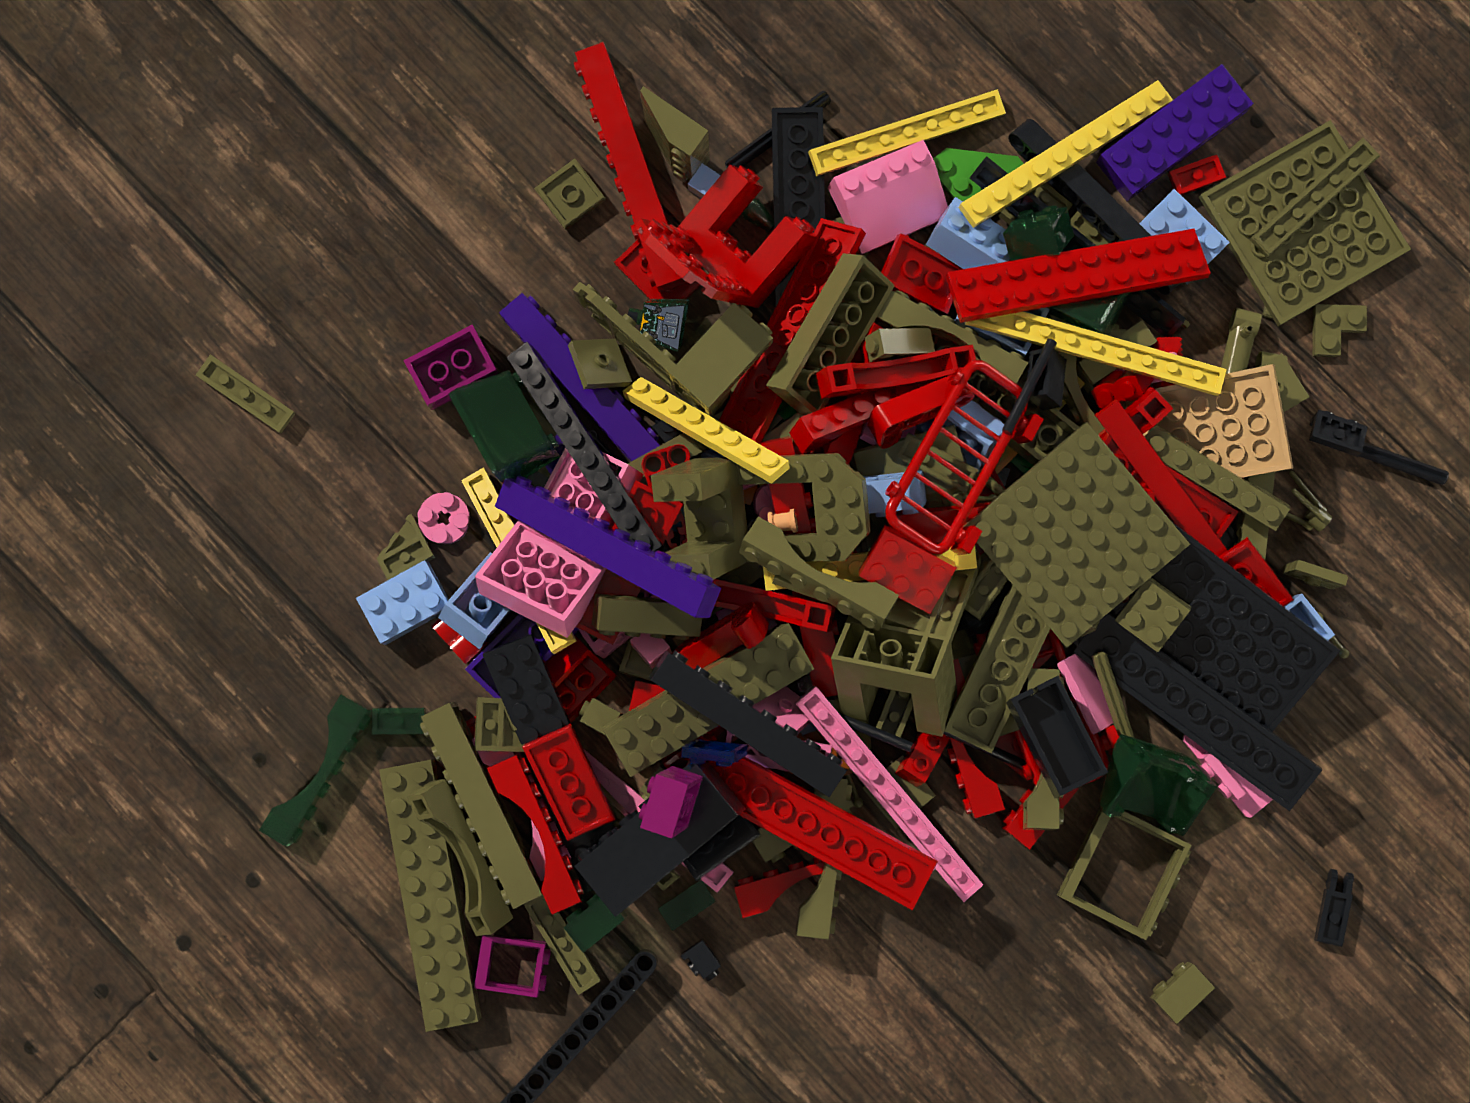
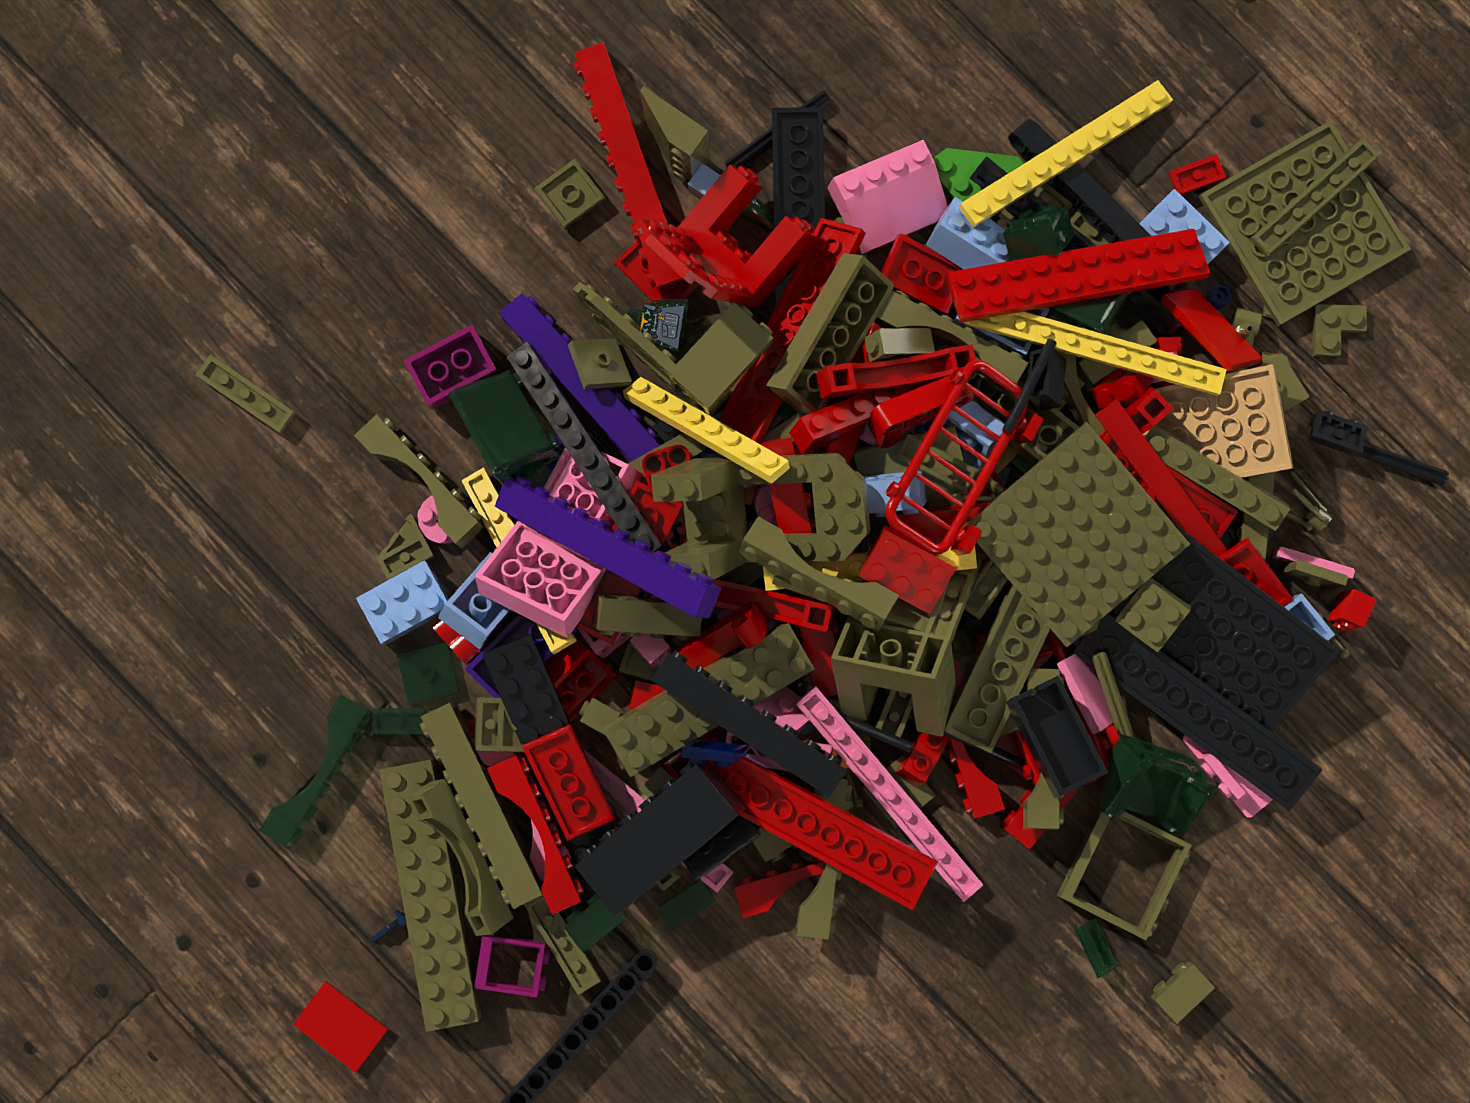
(340, 1026): none -> red tile
(401, 920): none -> dark blue piece
(428, 673): none -> clear green plate
(453, 517): none -> olive arch
(670, 801): magenta brick -> none
(702, 960): black brick -> none
(784, 521): light nougat bush -> none
(906, 132): light yellow plate -> none
(1096, 948): none -> clear green plate
(1174, 132): dark purple brick -> none
(1211, 329): none -> red tile
(1222, 290): none -> clear blue plate
(1288, 555): none -> bright pink tile
(1334, 910): black hinge -> none
(1351, 610): none -> red brick

